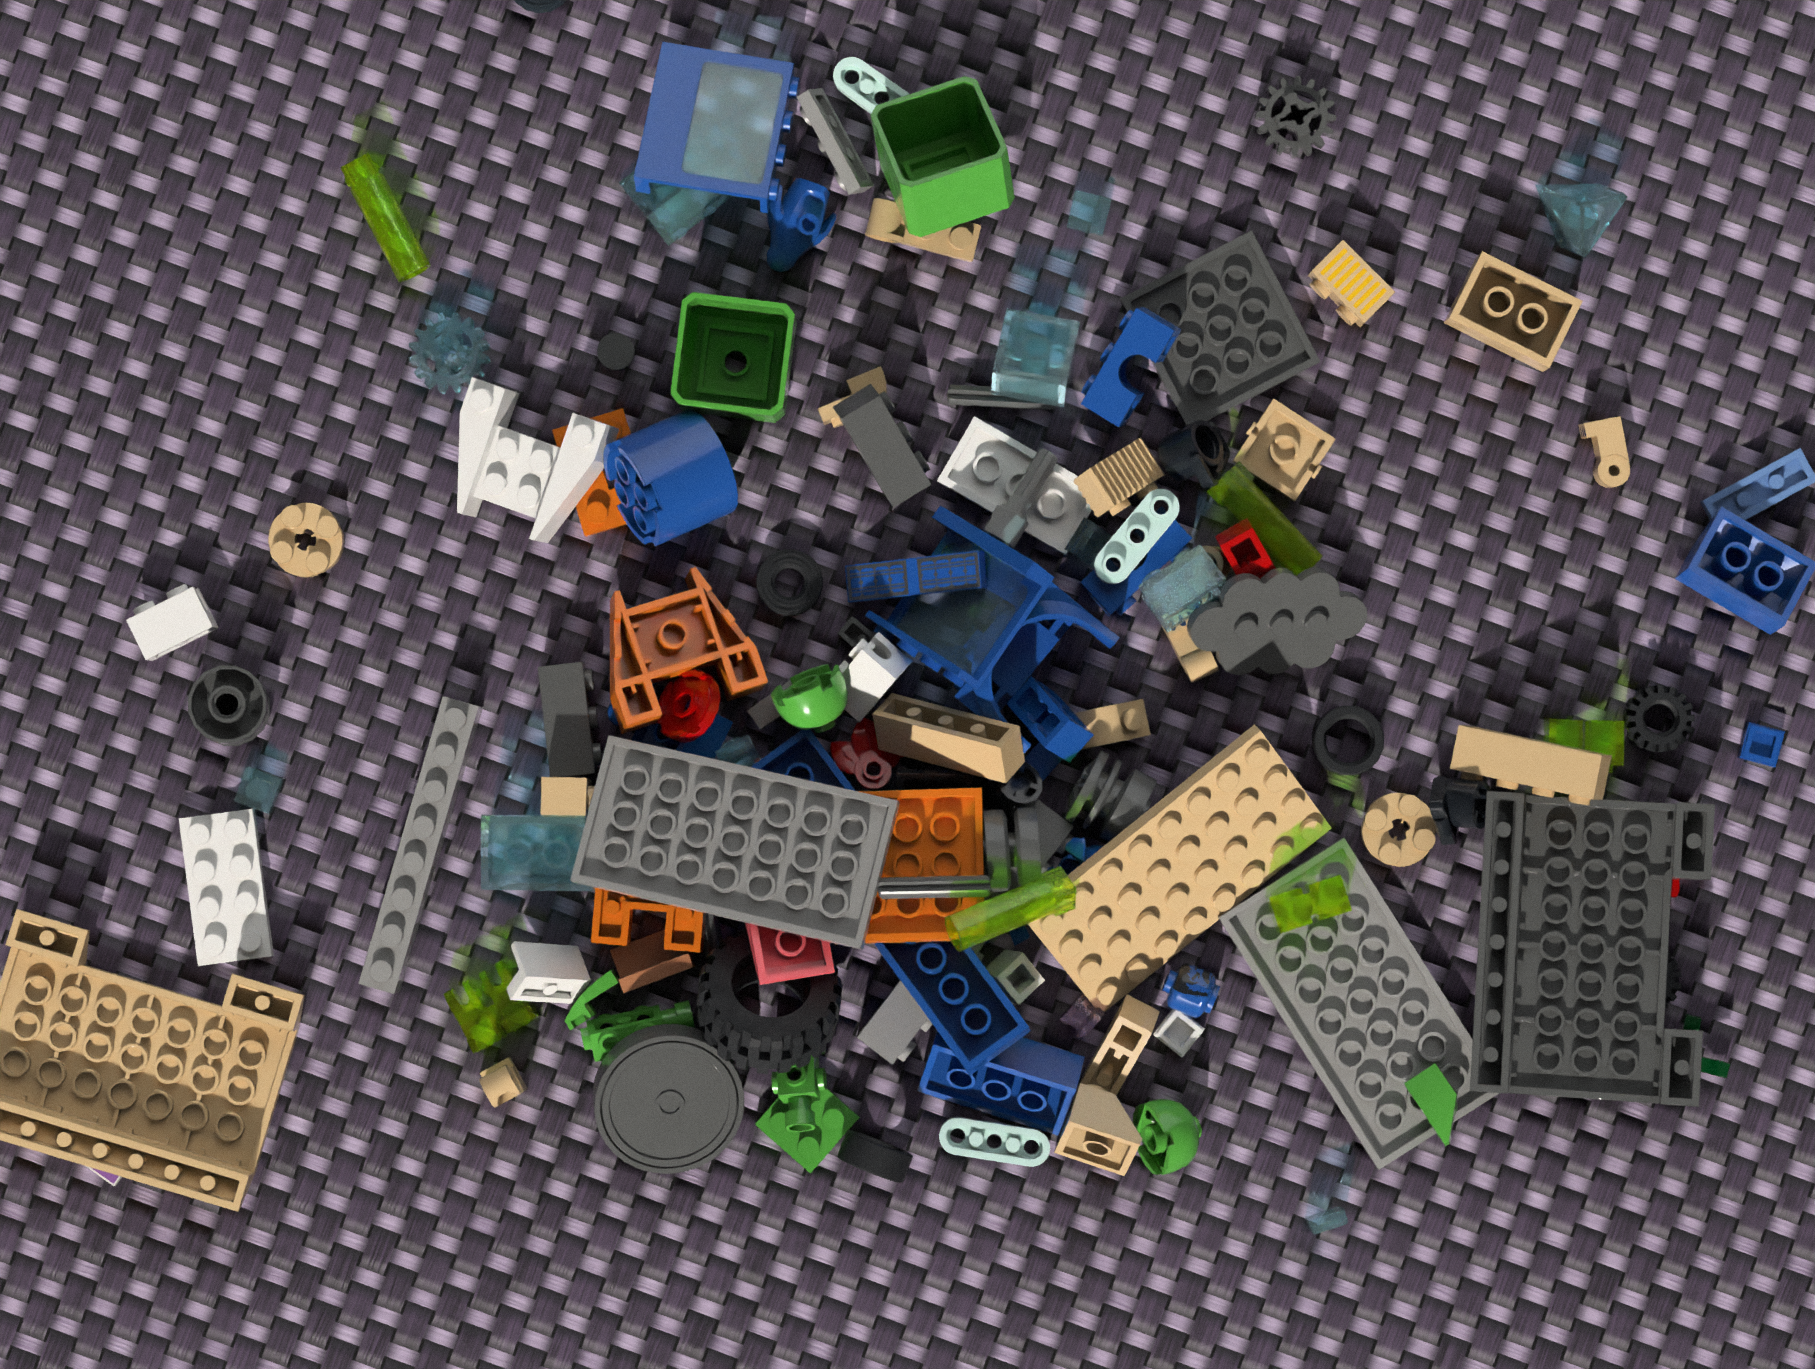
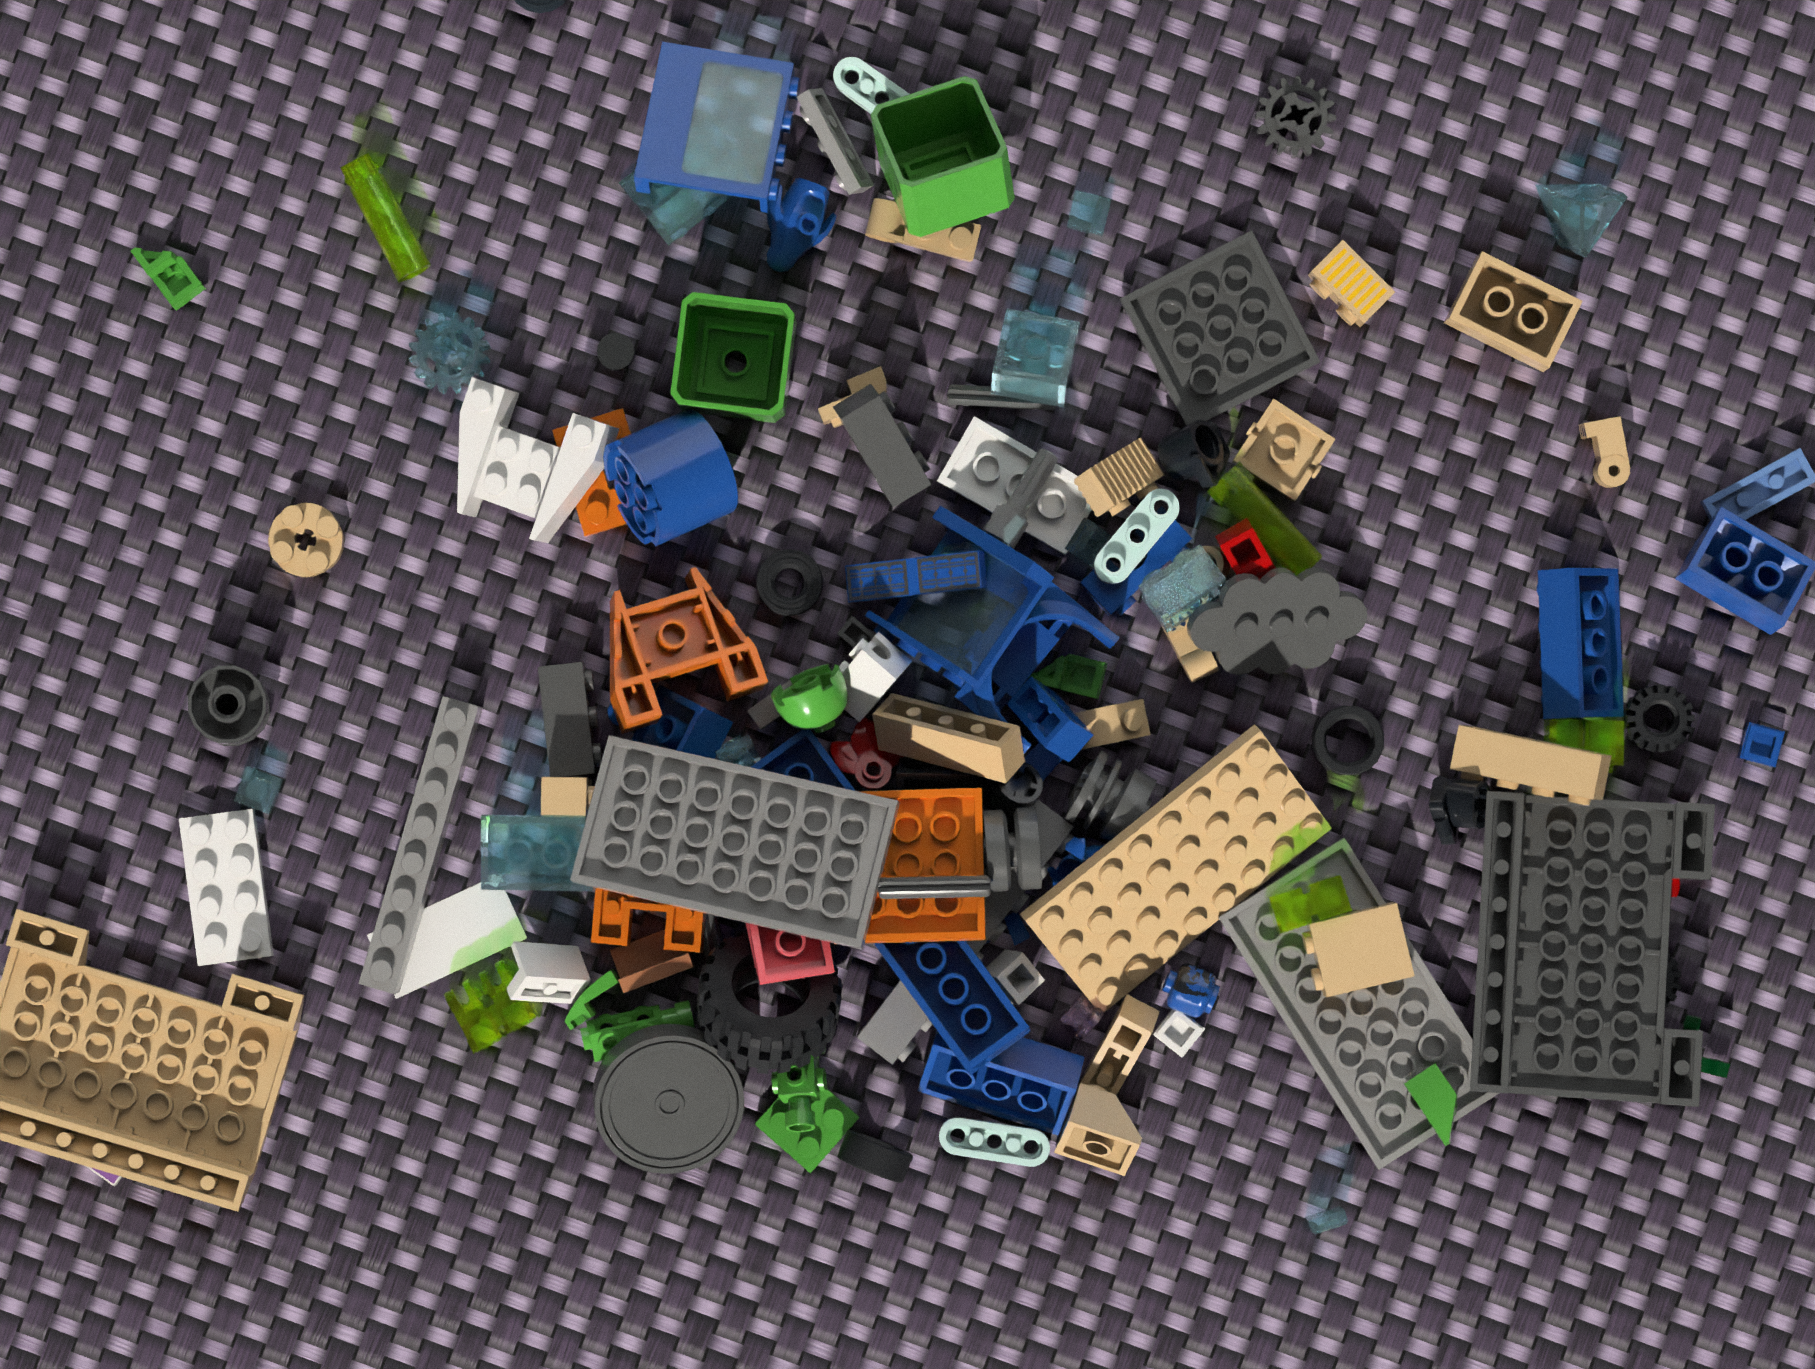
(170, 275): none -> bright green slope
(172, 622): white brick -> none
(459, 934): none -> white sticker
(502, 1082): tan leg -> none
(699, 716): red tile -> none
(1015, 908): clear neon green piece -> none
(1074, 675): none -> bright green slope
(1110, 391): blue arch -> none
(1167, 1134): bright green cylinder -> none
(1358, 950): none -> tan brick
(1378, 820): tan plate -> none
(1580, 643): none -> blue slope

